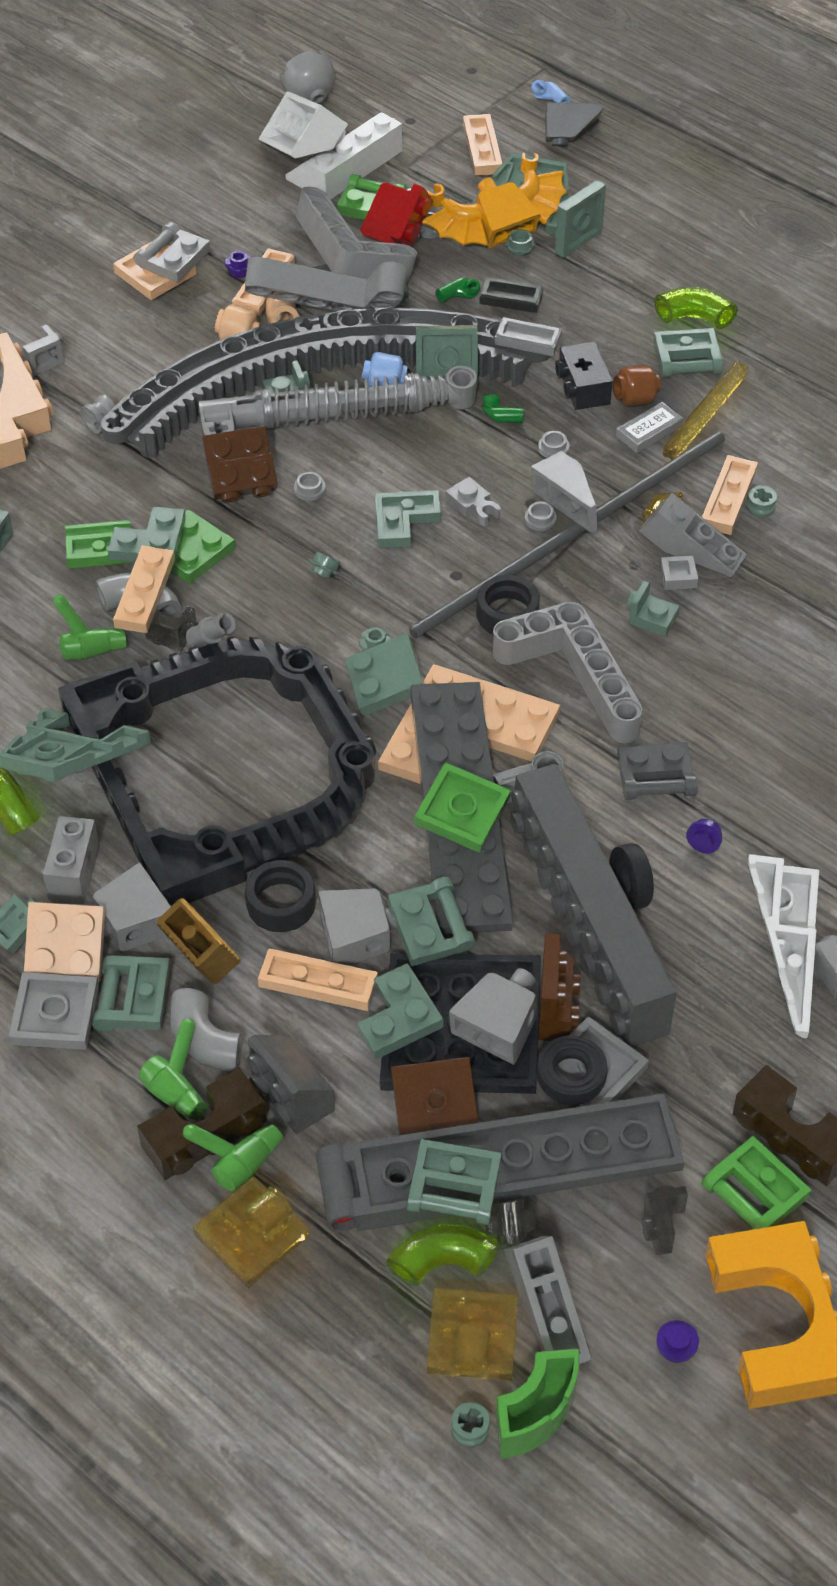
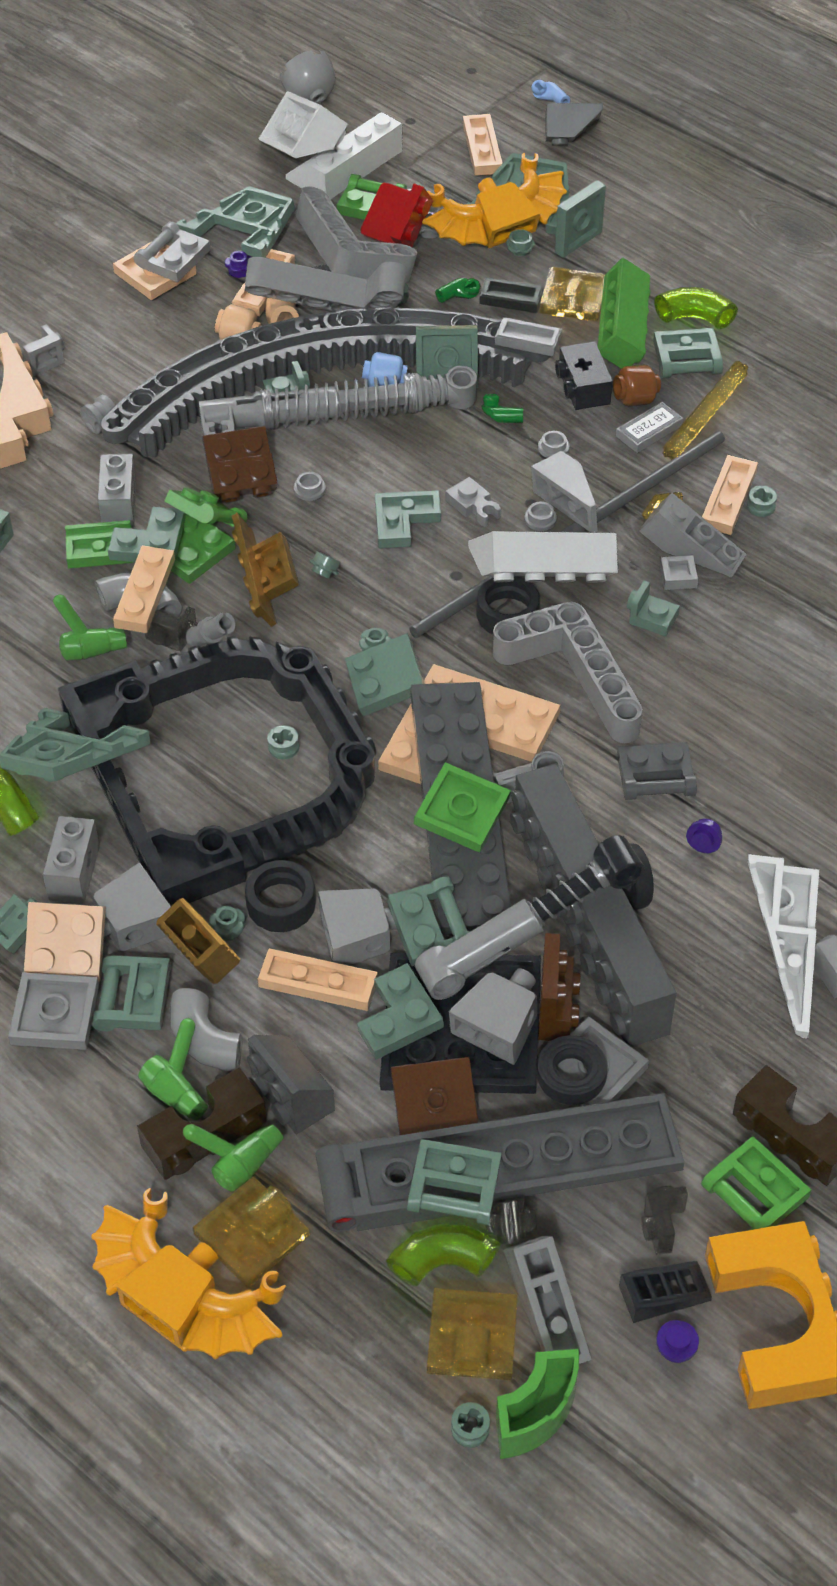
(117, 488): none -> light grey brick
(176, 1290): none -> light orange torso
(203, 506): none -> bright green plate
(231, 929): none -> sand green plate
(248, 211): none -> sand green wing
(266, 566): none -> pearl gold bracket
(288, 748): none -> sand green bush
(447, 967): none -> piece
(545, 555): none -> white slope
(573, 294): none -> clear yellow plate
(624, 314): none -> bright green brick
(644, 1309): none -> black slope

